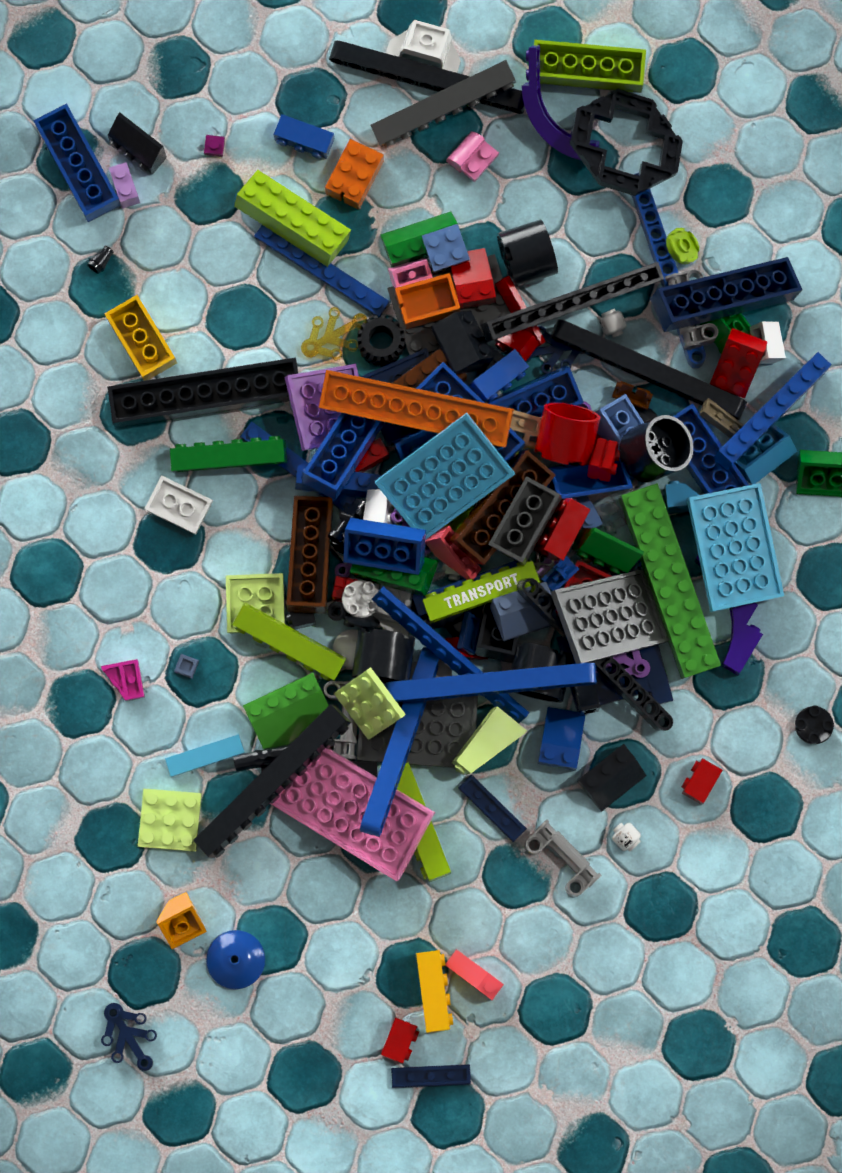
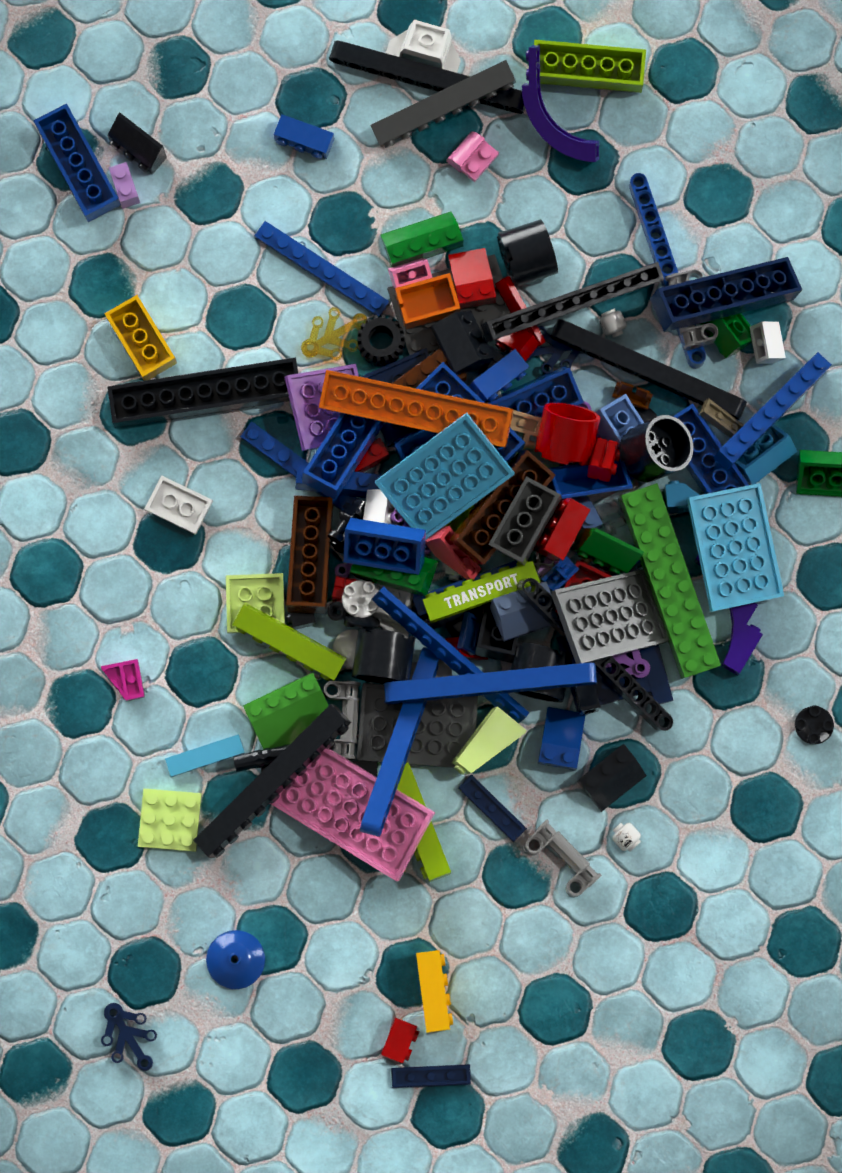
(99, 261): black cone -> none
(180, 921): light orange slope -> none
(186, 666): sand blue tile -> none
(214, 145): magenta plate -> none
(228, 455): green brick -> none
(292, 218): lime brick -> none
(354, 174): orange piece -> none
(369, 703): yellowish green plate -> none
(445, 248): medium blue plate -> none
(474, 974): coral slope -> none
(595, 157): black plate -> none
(682, 246): lime tile -> none
(701, 781): red brick -> none
(738, 363): red brick -> none

